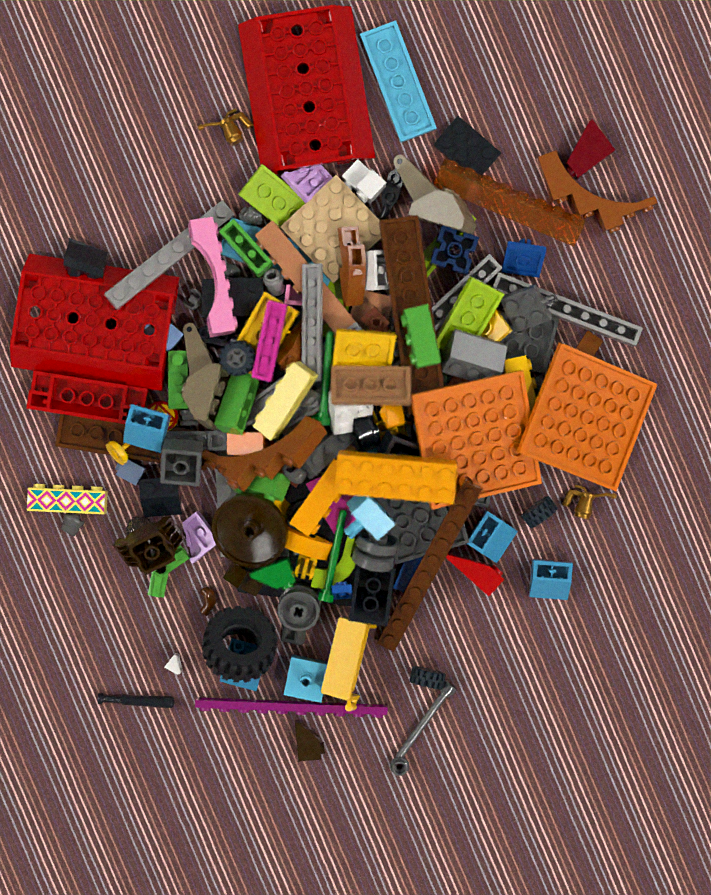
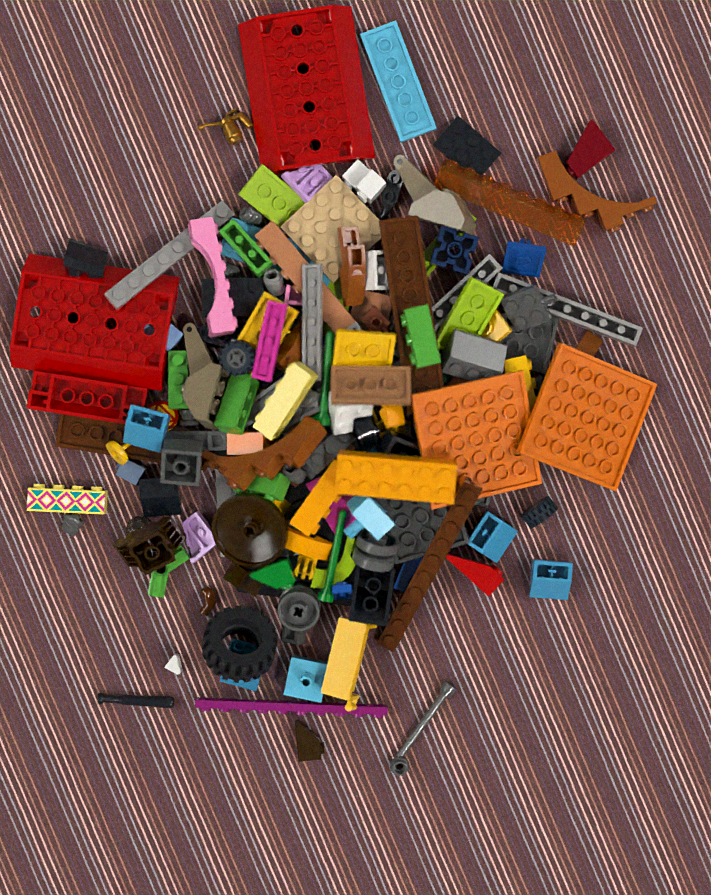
(195, 301): dark grey arm -> none
(427, 677): black wheel -> none
(584, 506): pearl gold piece -> none

